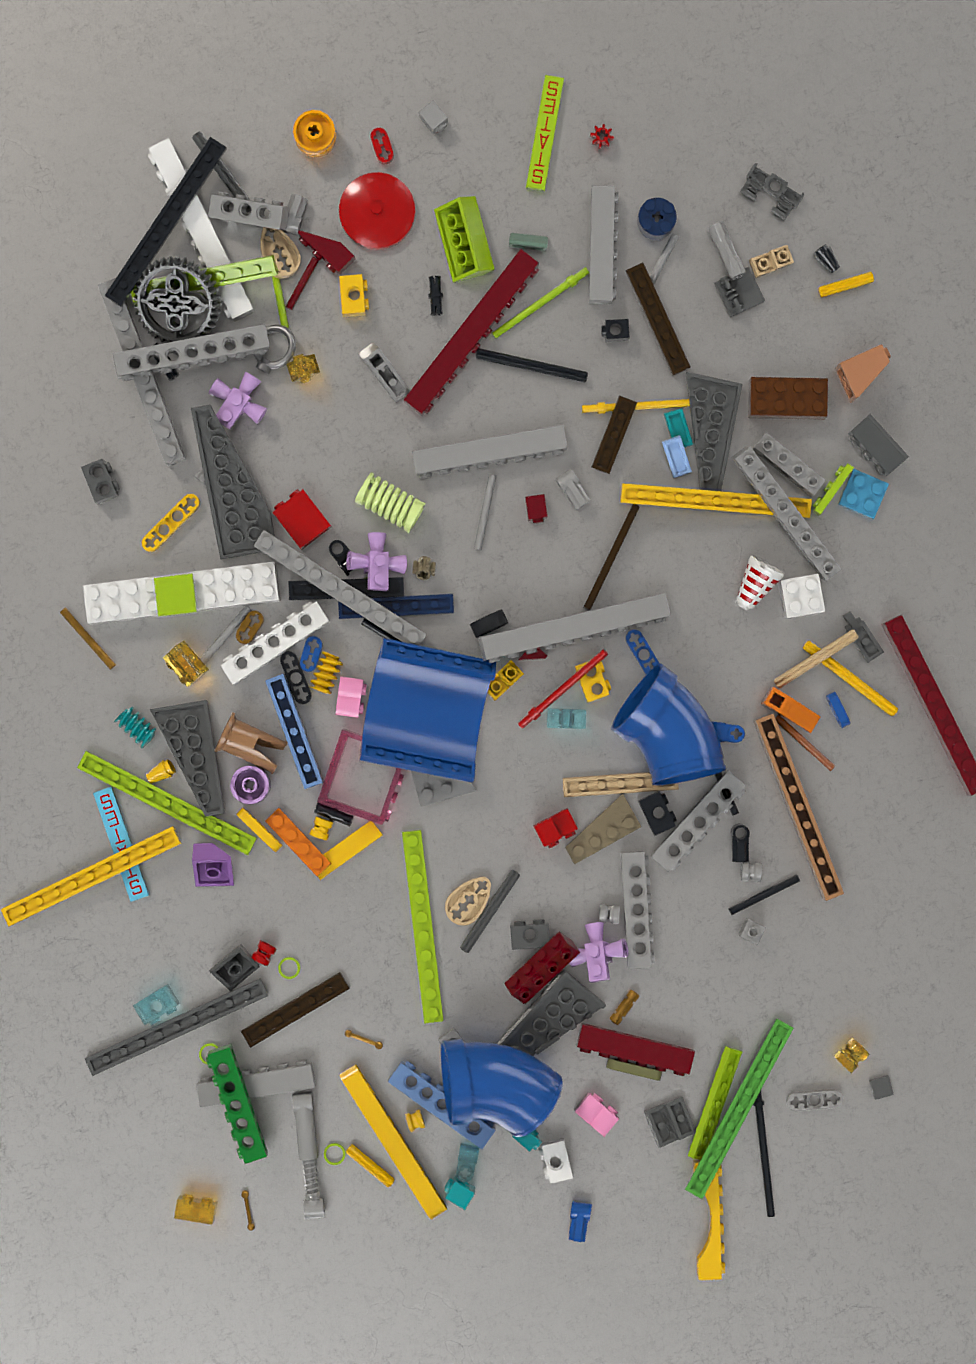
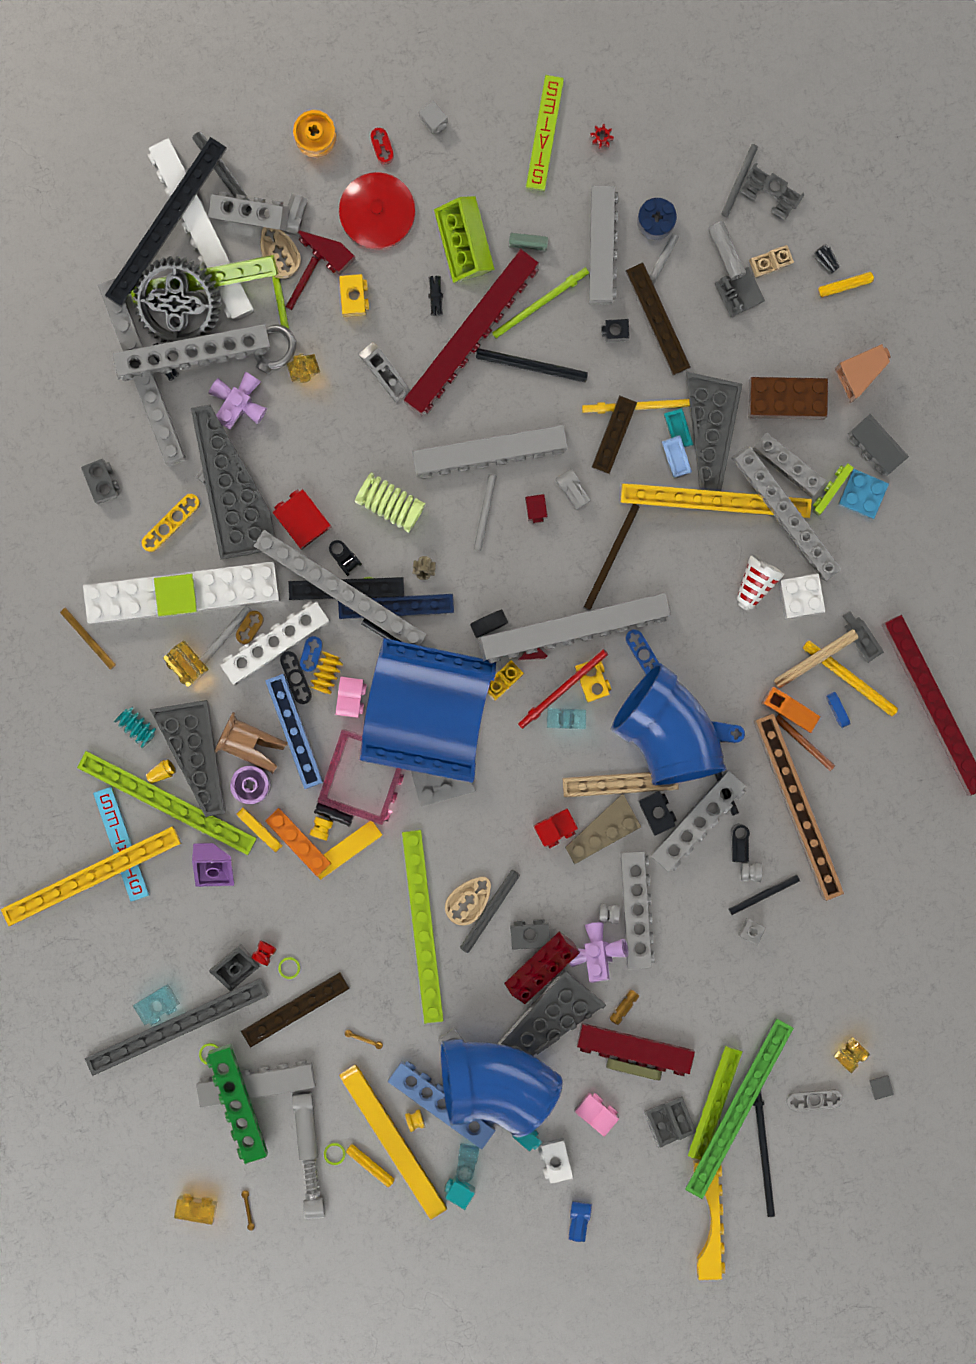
(376, 562): lavender brick -> none
(739, 180): none -> dark grey bar

